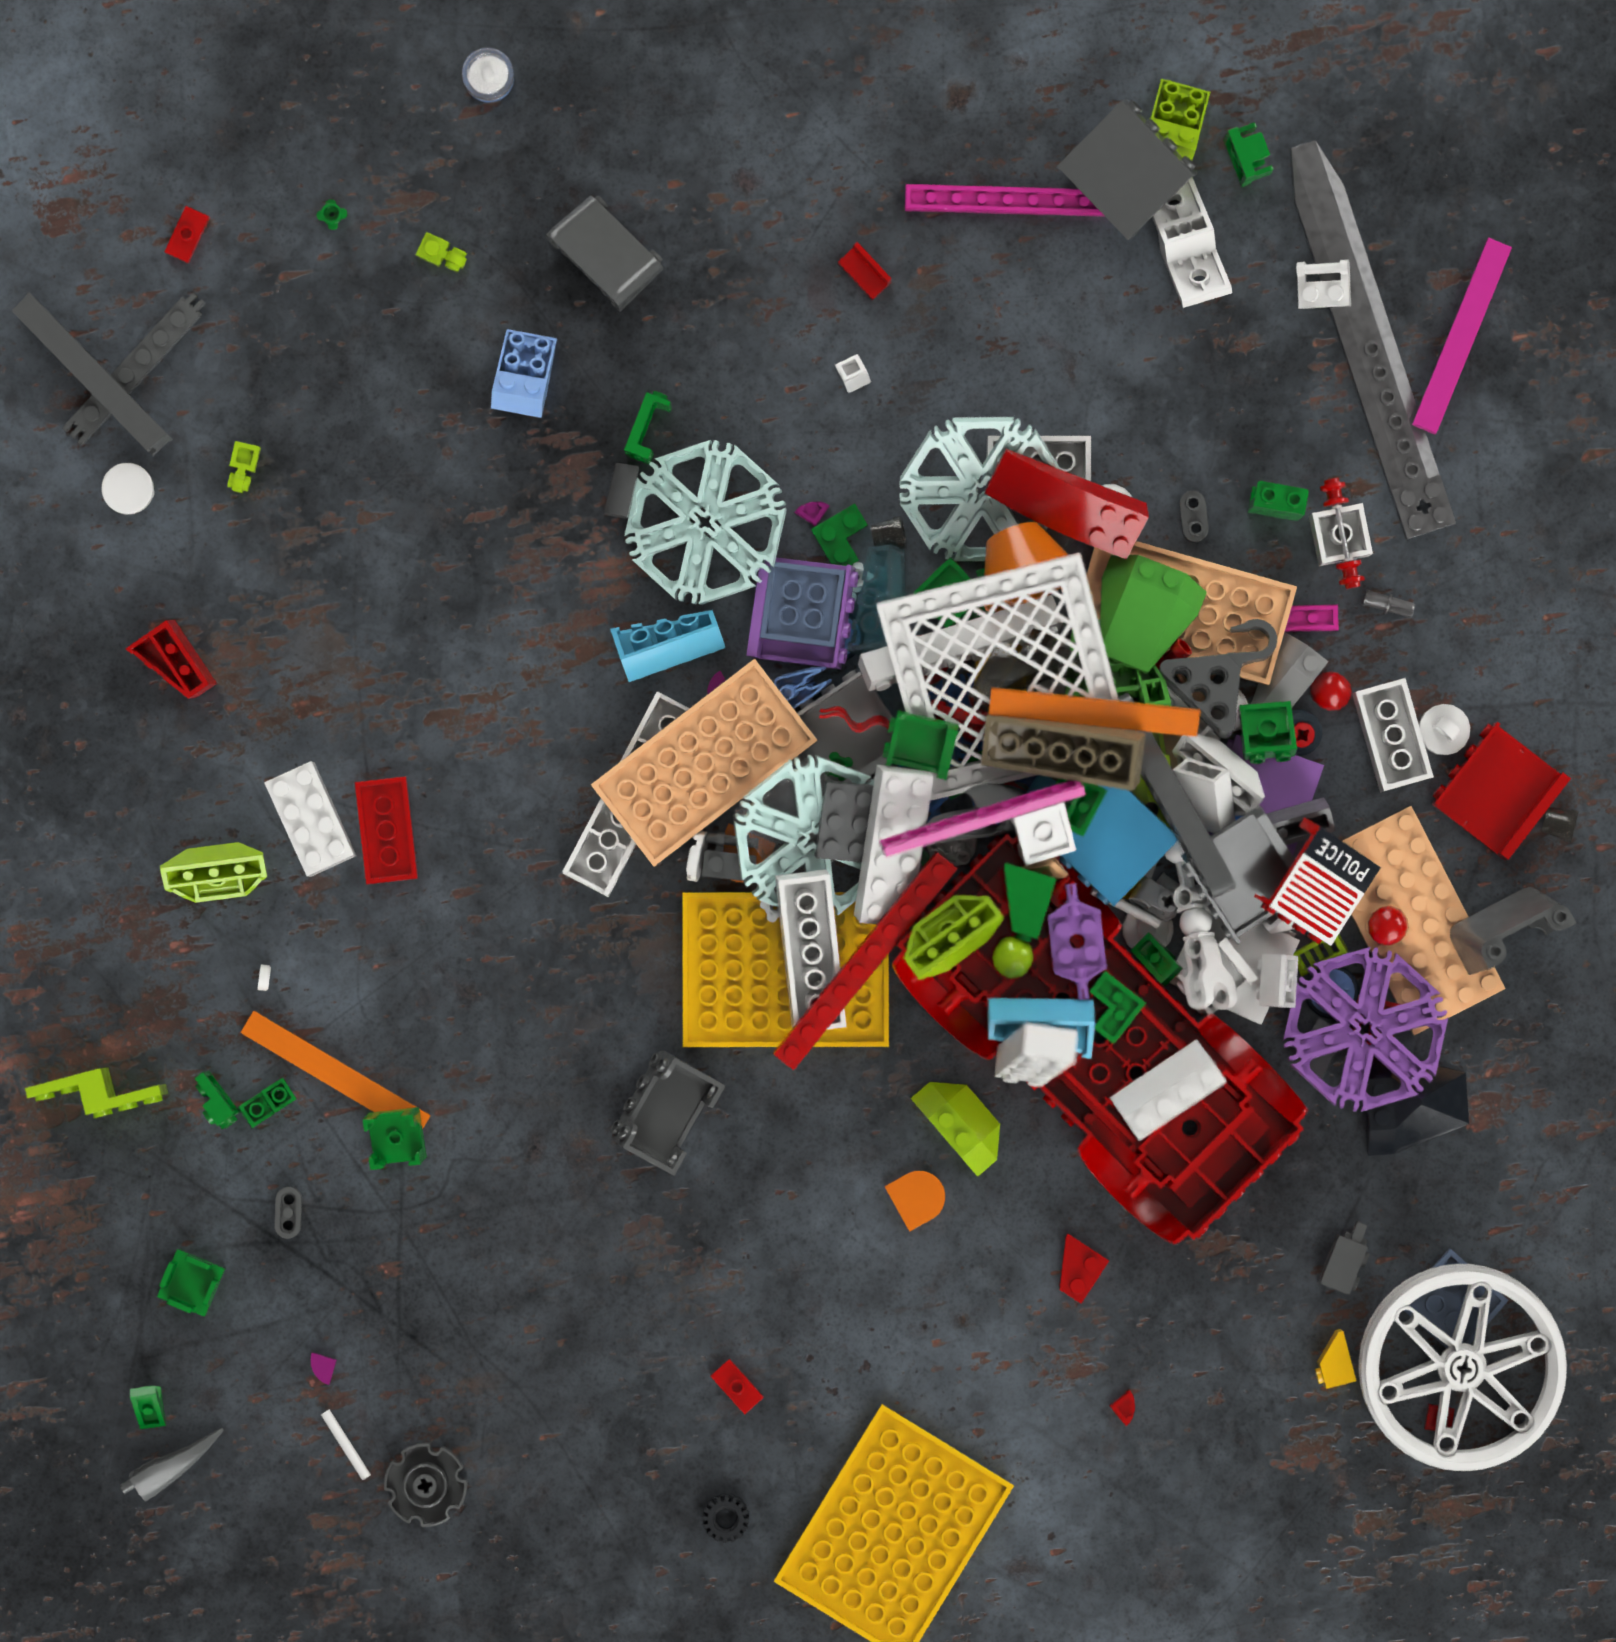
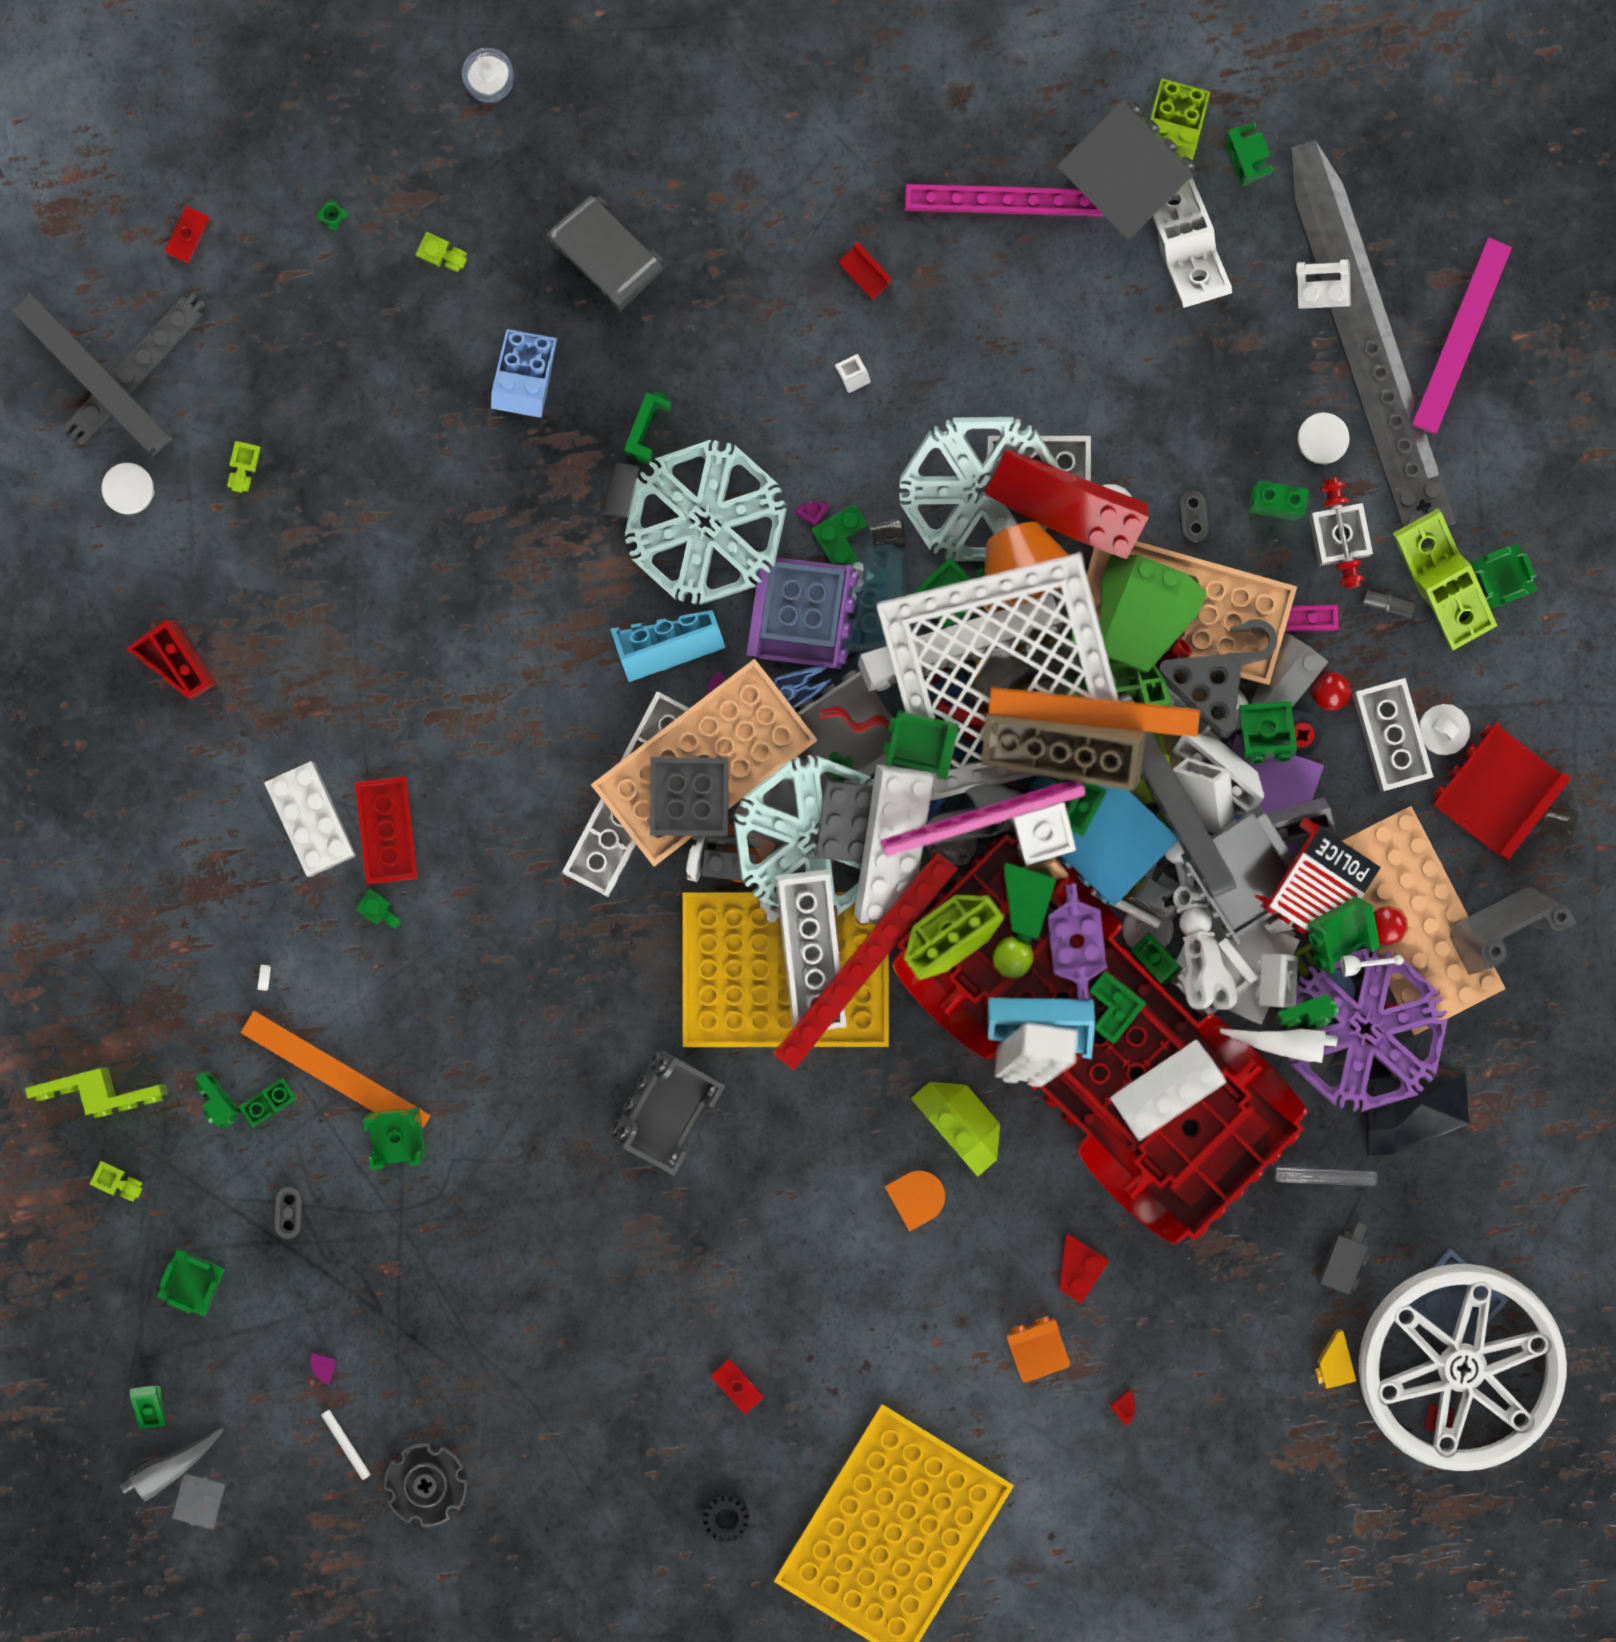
(110, 1179): none -> lime plate
(198, 1501): none -> clear piece
(214, 872): lime wedge -> none
(376, 908): none -> green plate
(689, 796): none -> dark grey plate
(1037, 1349): none -> orange bracket
(1295, 1044): none -> white piece
(1313, 1013): none -> green plate
(1323, 438): none -> white tile
(1326, 1177): none -> clear axle
(1343, 932): none -> green panel
(1351, 965): none -> white hinge
(1445, 579): none -> lime bracket
(1504, 575): none -> green panel

